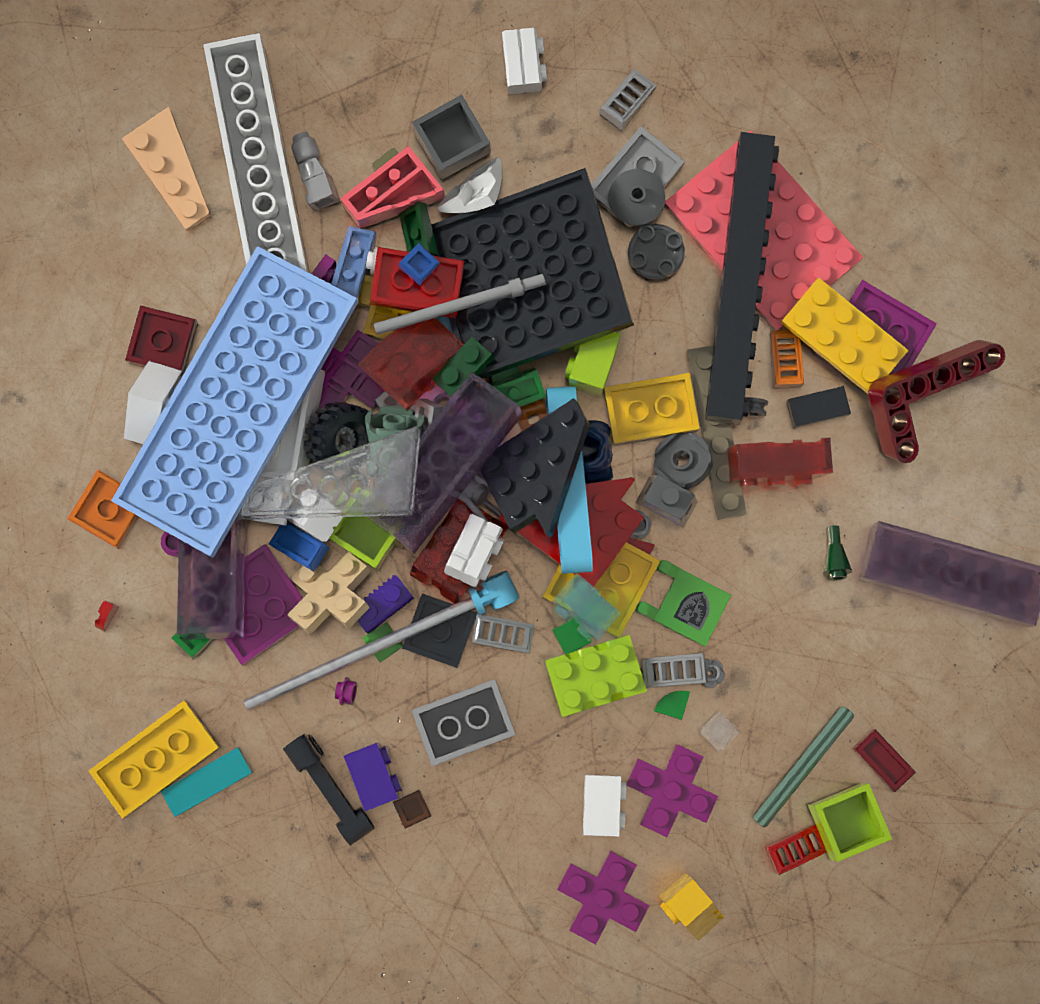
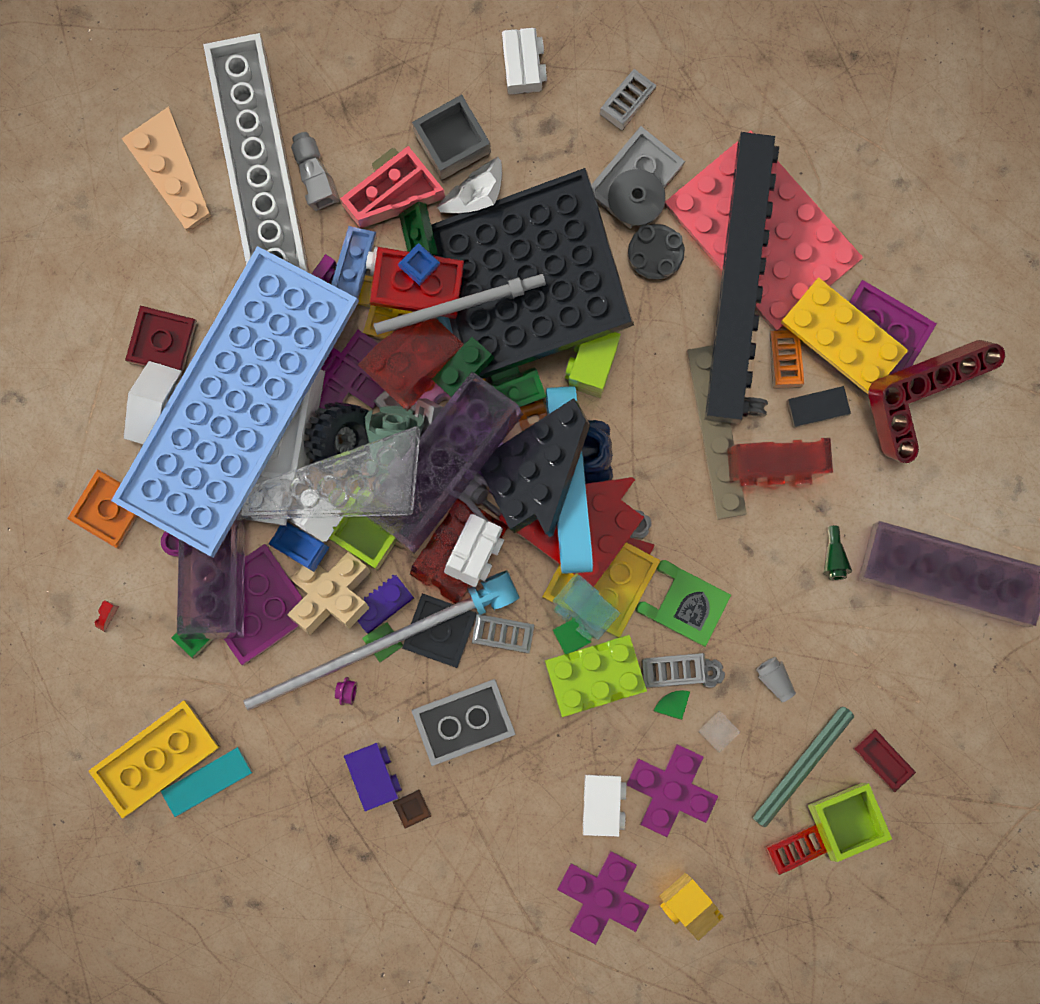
(306, 754): black piece -> none
(651, 408): yellow plate -> none
(667, 500): dark grey torso -> none
(683, 445): dark grey plate -> none
(776, 678): none -> light grey cone

